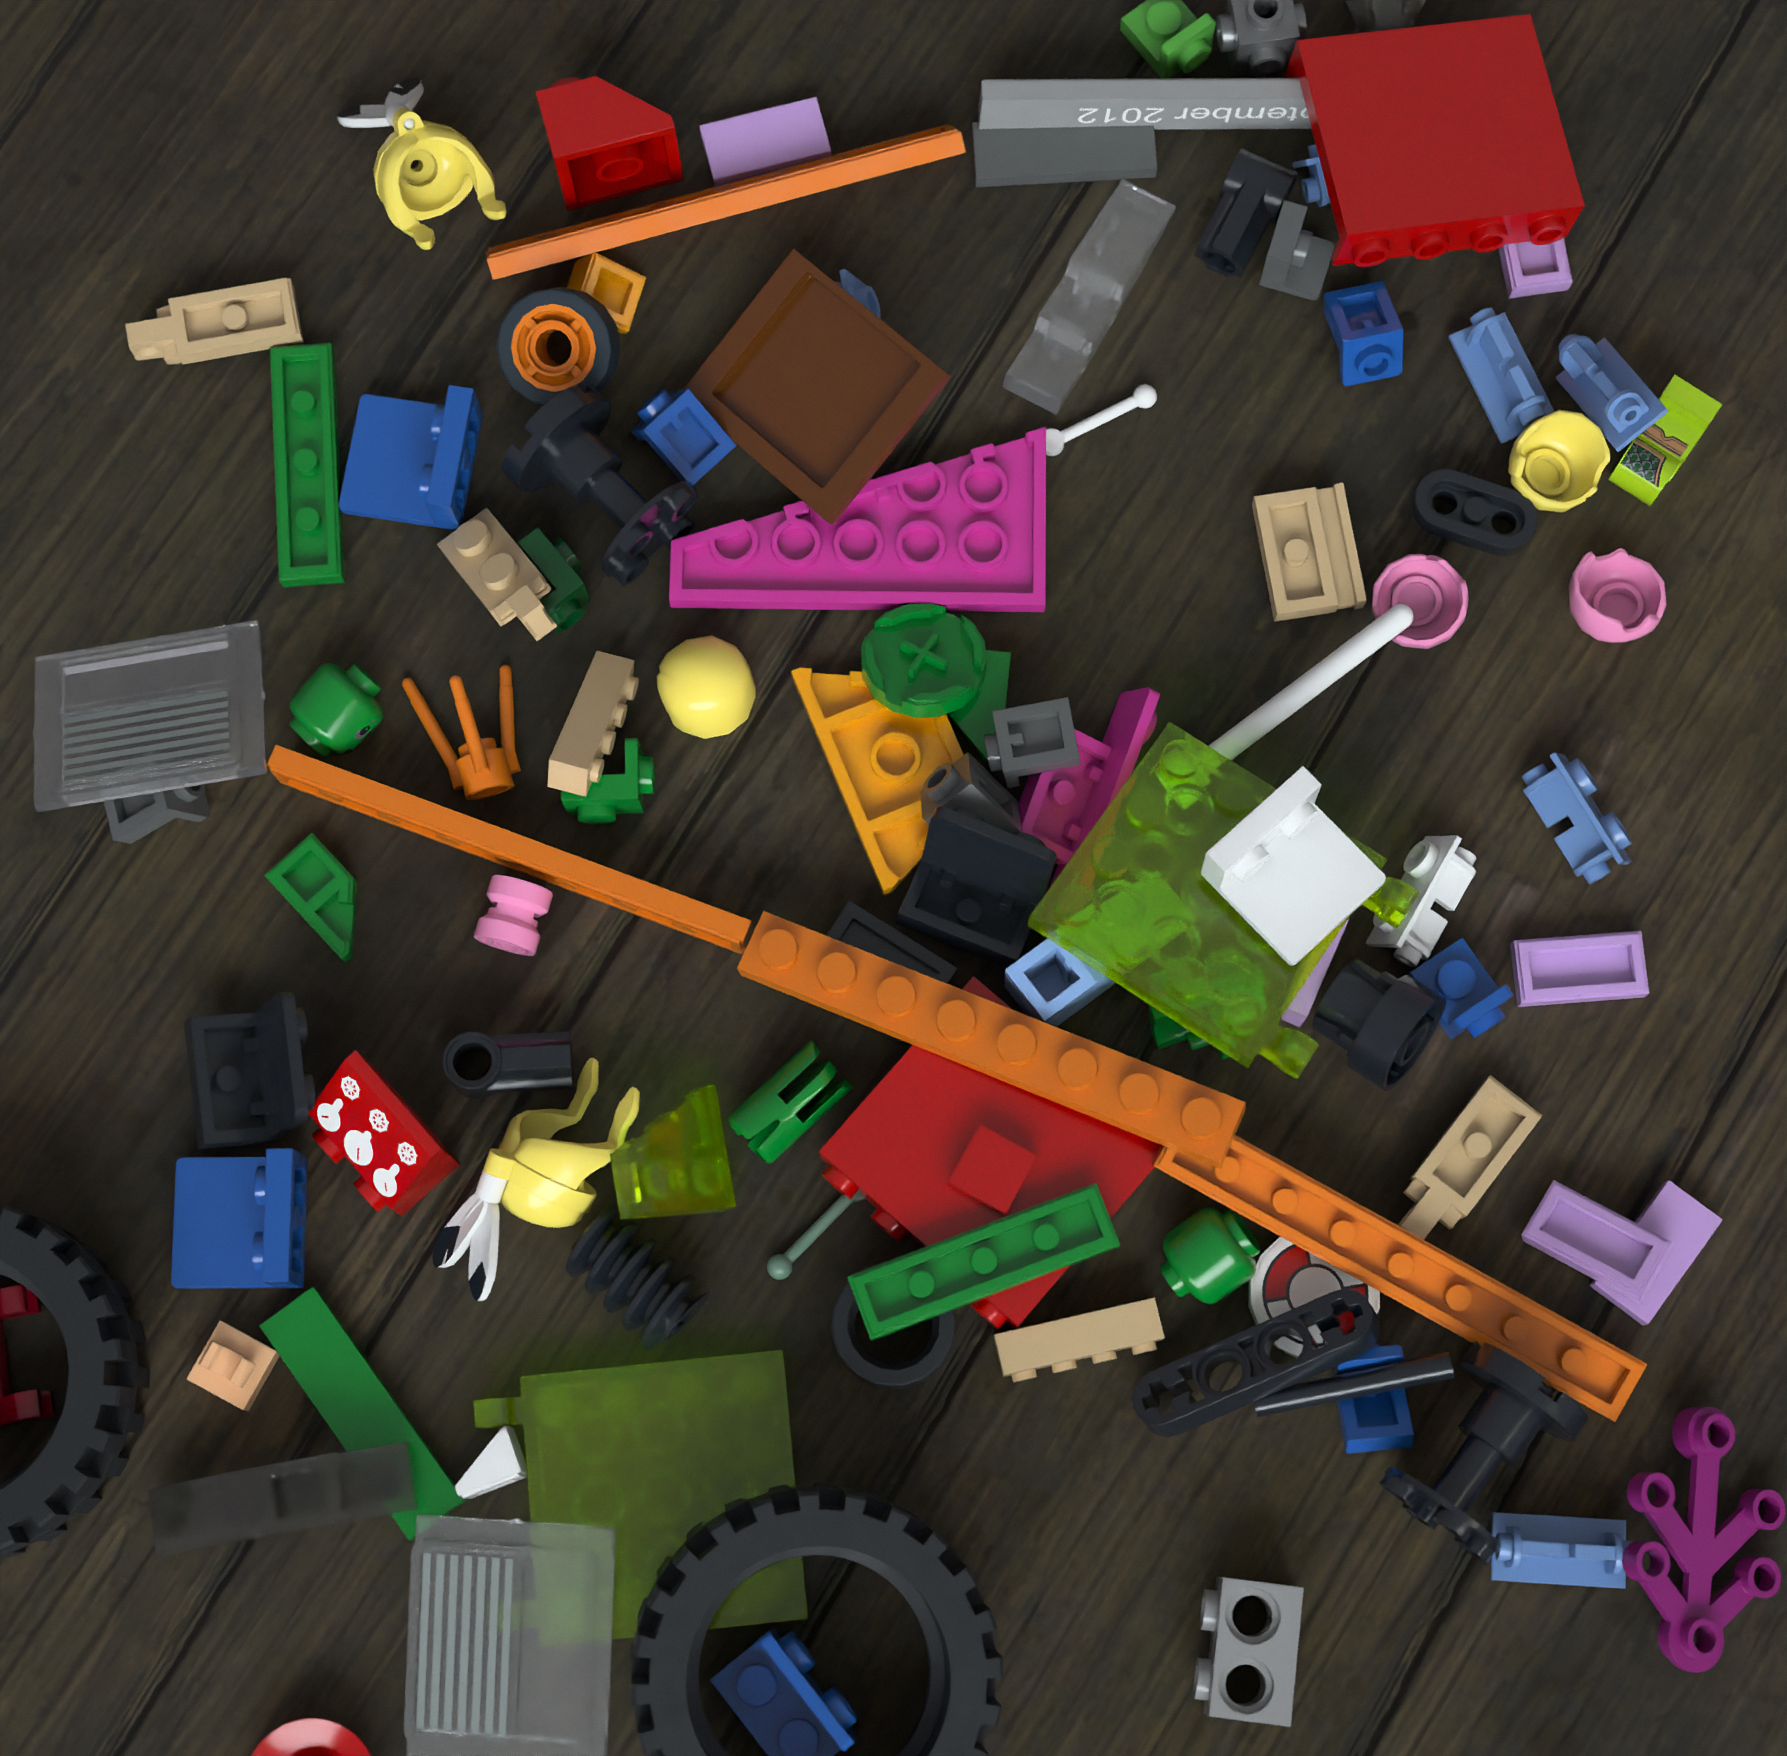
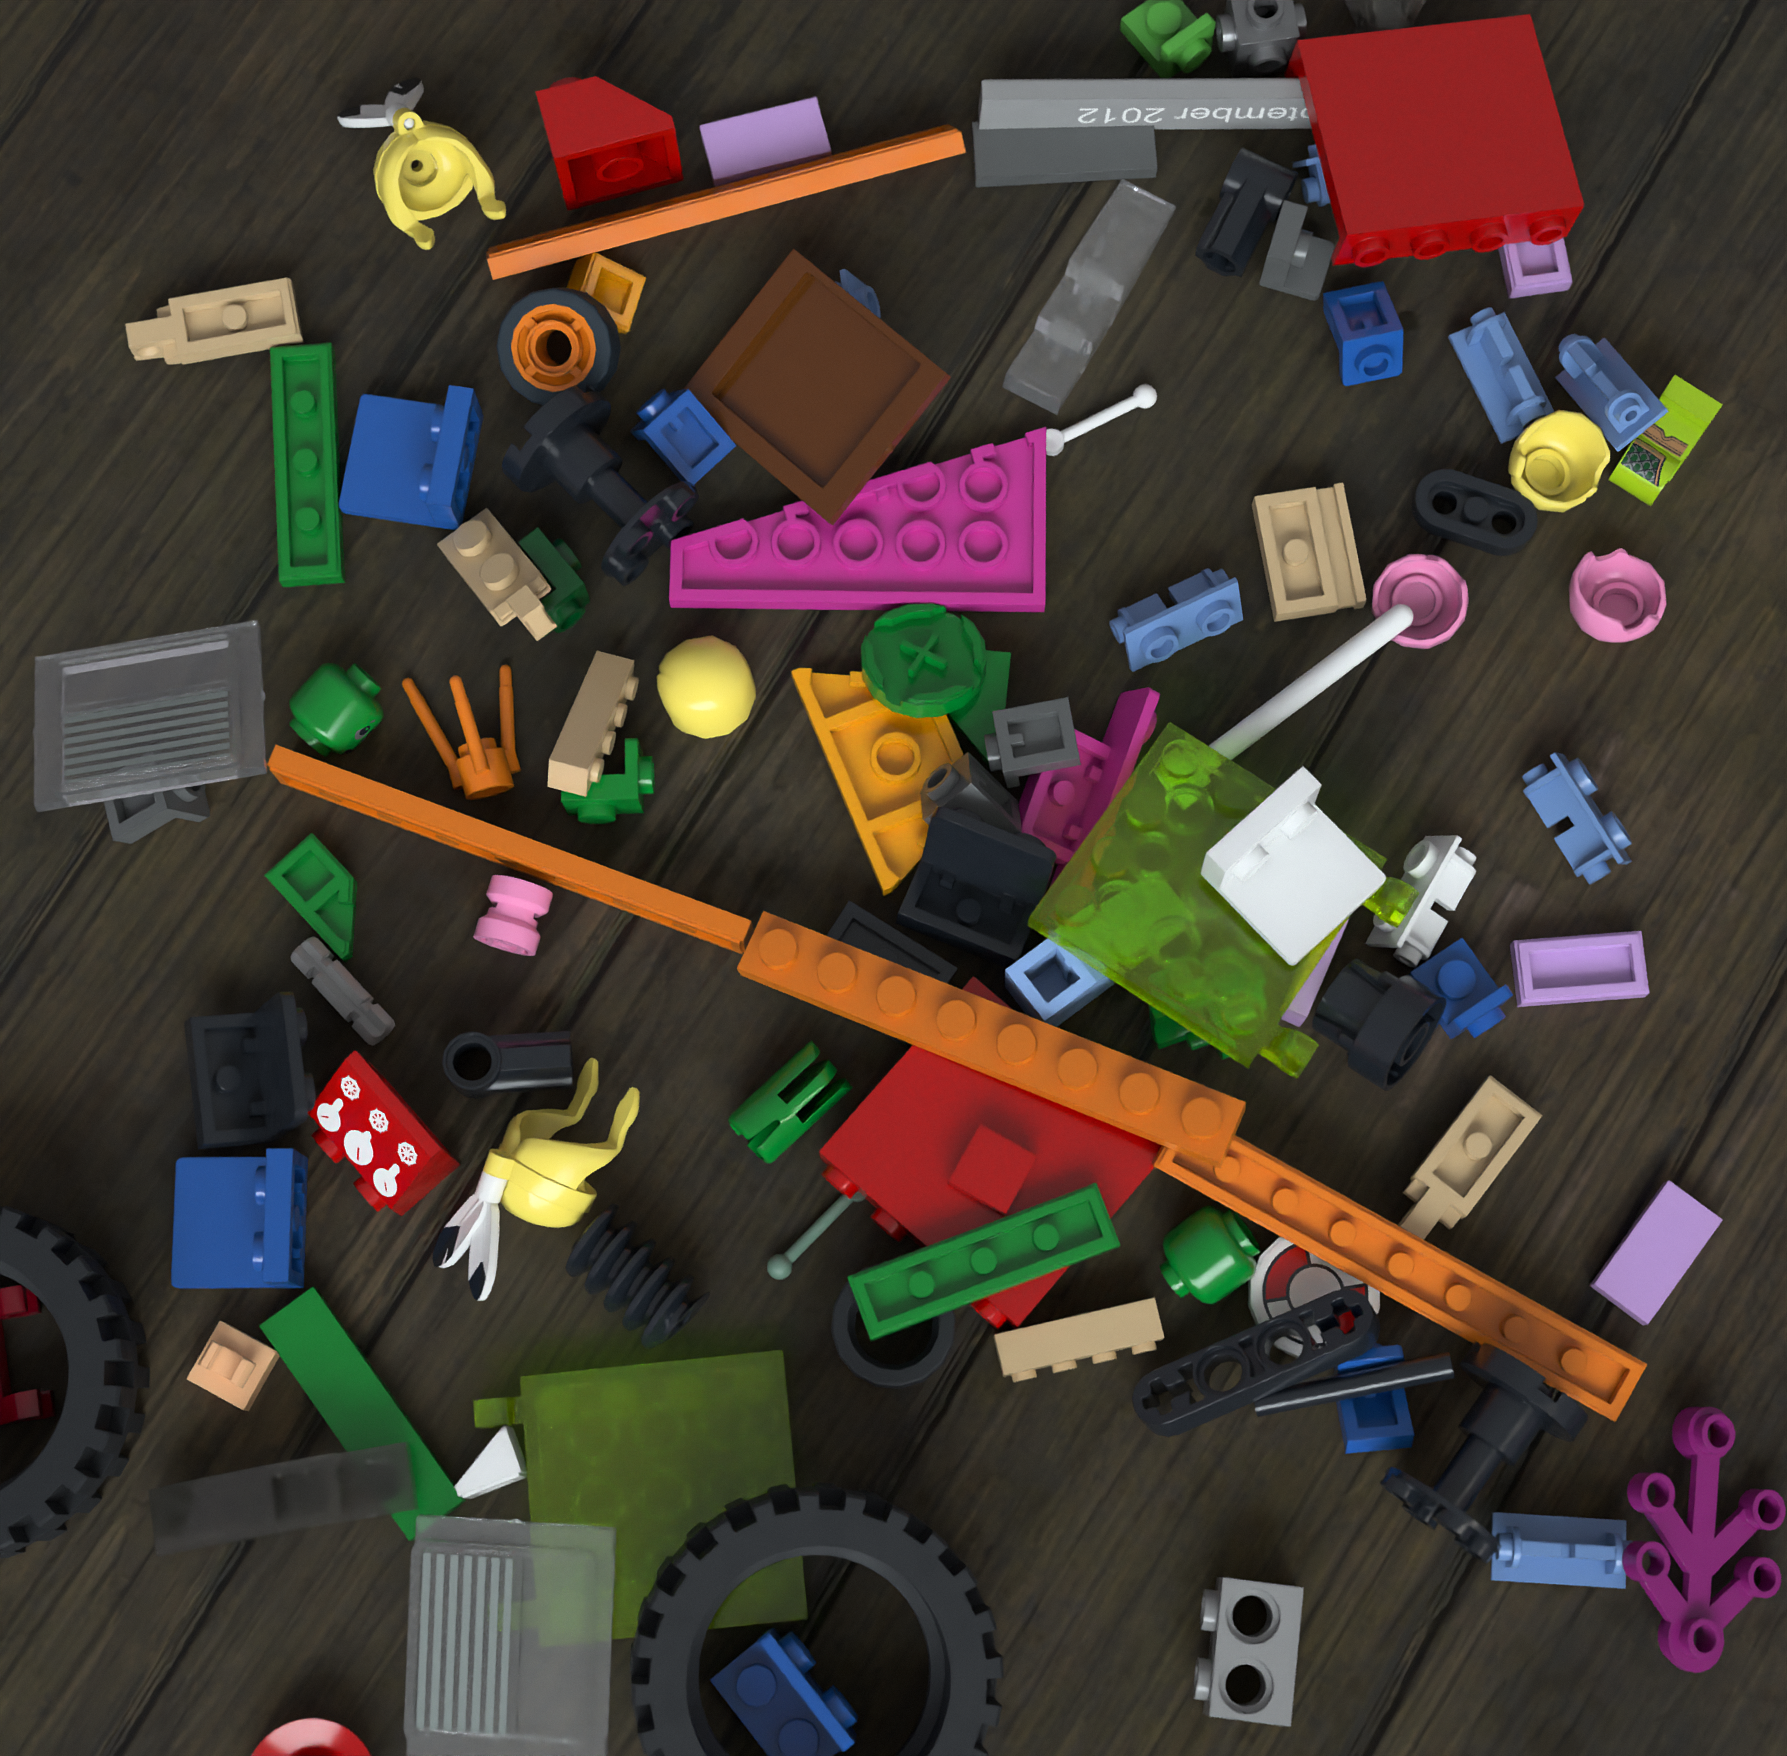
(342, 991): none -> light grey axle
(676, 1163): clear neon green wing -> none
(1202, 608): none -> medium blue hinge
(1597, 1241): lavender tile -> none

